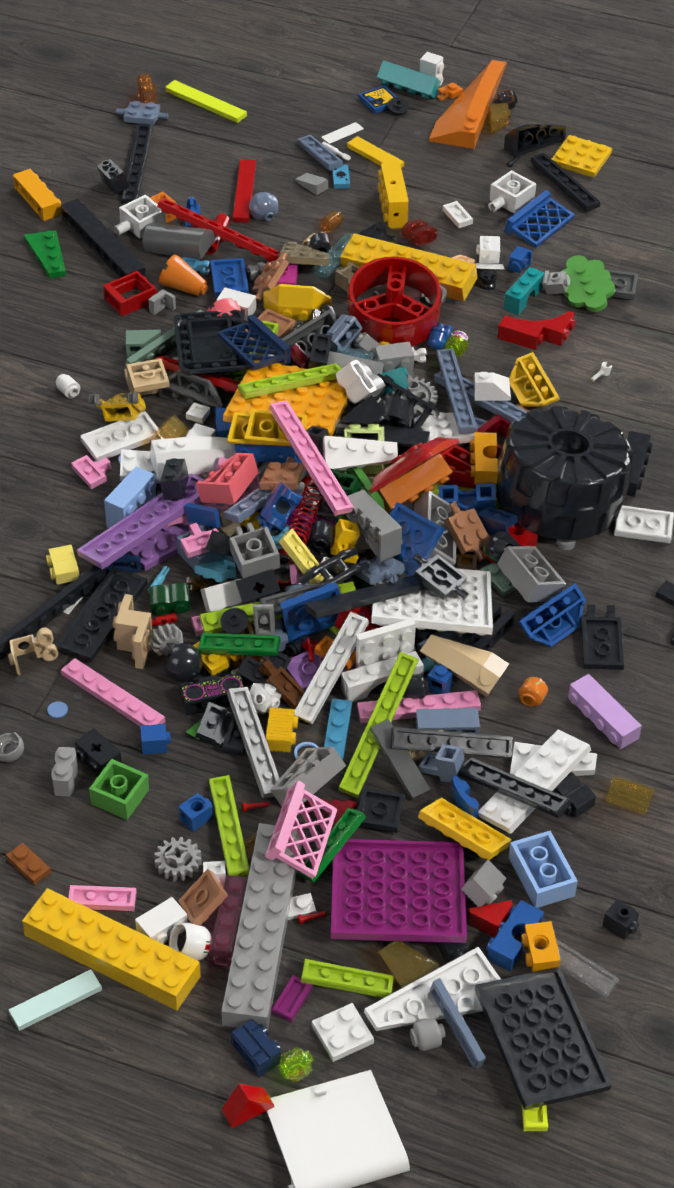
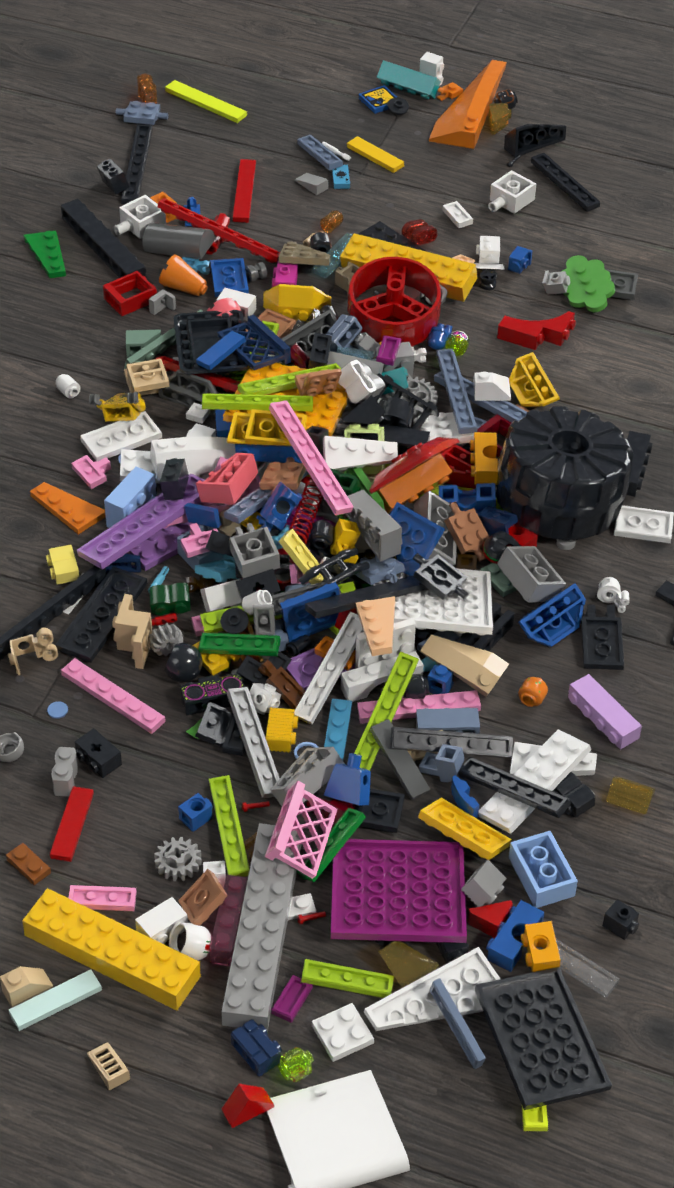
(24, 984): none -> tan slope
(37, 194): light orange brick -> none
(68, 508): none -> orange wing
(71, 824): none -> red tile
(110, 1080): none -> tan slope
(119, 789): bright green brick -> none
(154, 739): blue brick -> none
(170, 429): clear yellow brick -> none
(220, 350): none -> blue tile
(256, 598): none -> white brick
(257, 402): none -> lime tile
(263, 206): sand blue plant -> none
(270, 276): nougat plate -> none
(309, 647): red hand -> none
(317, 382): none -> nougat bracket
(343, 132): white sticker -> none
(350, 782): none -> blue torso
(378, 624): none -> light nougat wing
(388, 350): none -> magenta tile
(393, 195): yellow brick -> none
(427, 1034): light grey head -> none
(528, 284): teal arch -> none
(530, 211): blue fence -> none
(582, 156): yellow plate -> none
(603, 371): white hand -> none
(610, 592): none -> white piece

